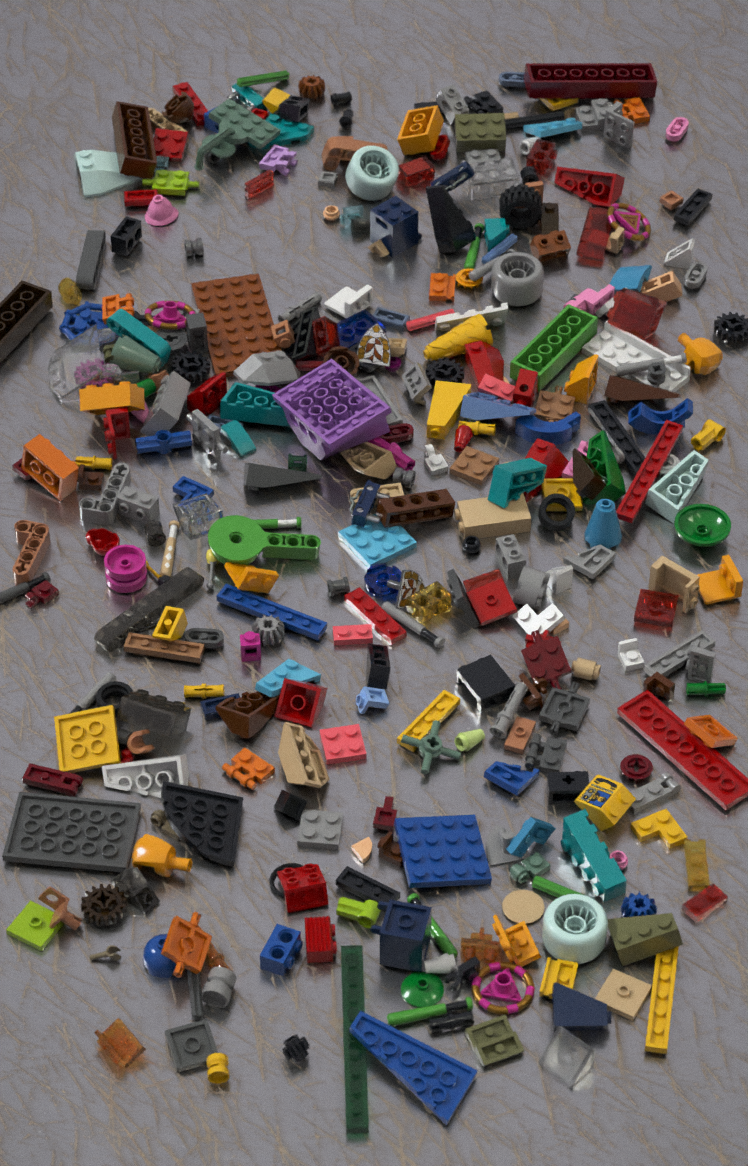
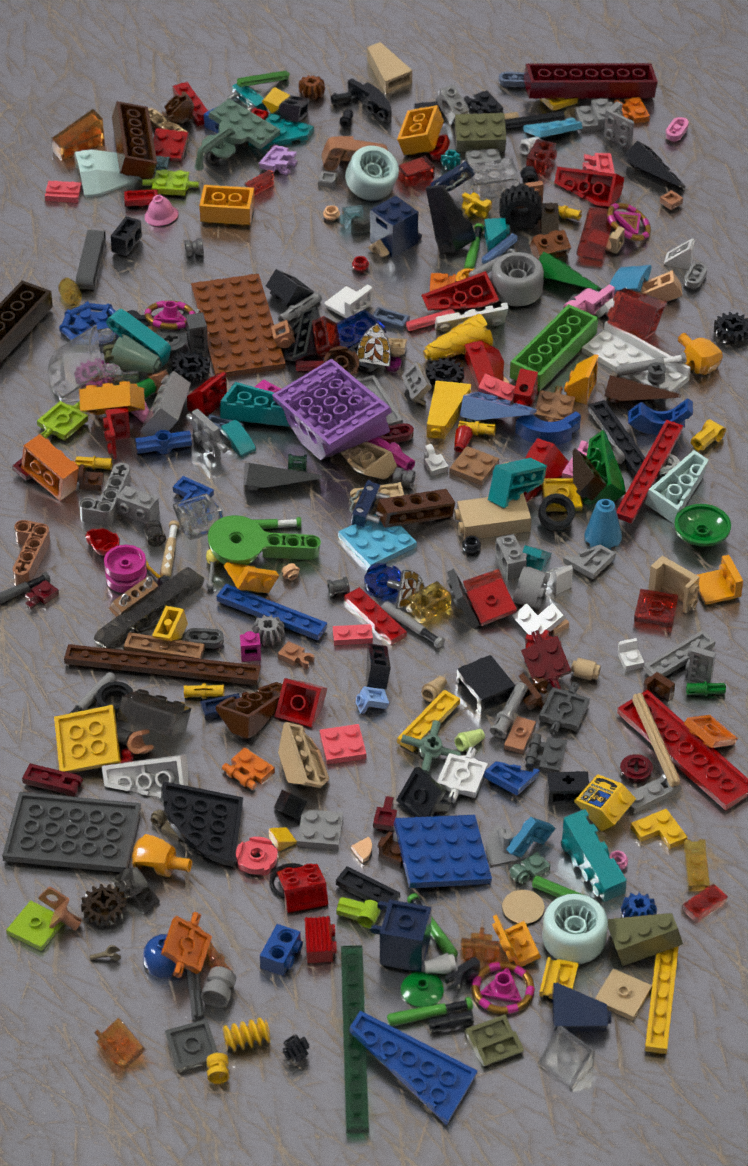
(62, 420): none -> lime plate
(63, 191): none -> coral plate
(83, 134): none -> clear orange wedge
(112, 303): orange plate -> none
(133, 595): none -> medium nougat piece
(162, 664): none -> reddish brown plate
(226, 204): none -> light orange brick
(245, 1034): none -> yellow piece
(260, 865): none -> coral plate
(267, 369): light grey wedge -> none
(272, 682): medium azure wing -> none
(281, 838): none -> yellow slope
(288, 288): none -> black slope
(290, 571): none -> light nougat plate
(295, 654): none -> nougat plate
(360, 263): none -> red plate
(373, 98): none -> black slope
(388, 68): none -> tan slope
(422, 795): none -> black bracket
(433, 688): none -> tan cone
(450, 159): none -> teal gear
(462, 775): none -> white plate
(466, 293): none -> red wedge
(473, 205): none -> yellow hips
(536, 557): none -> teal slope
(561, 272): none -> green wedge
(566, 212): none -> yellow pin
(602, 162): none -> coral plate
(647, 160): none -> black wedge
(656, 740): none -> tan axle
(692, 207): black plate -> none

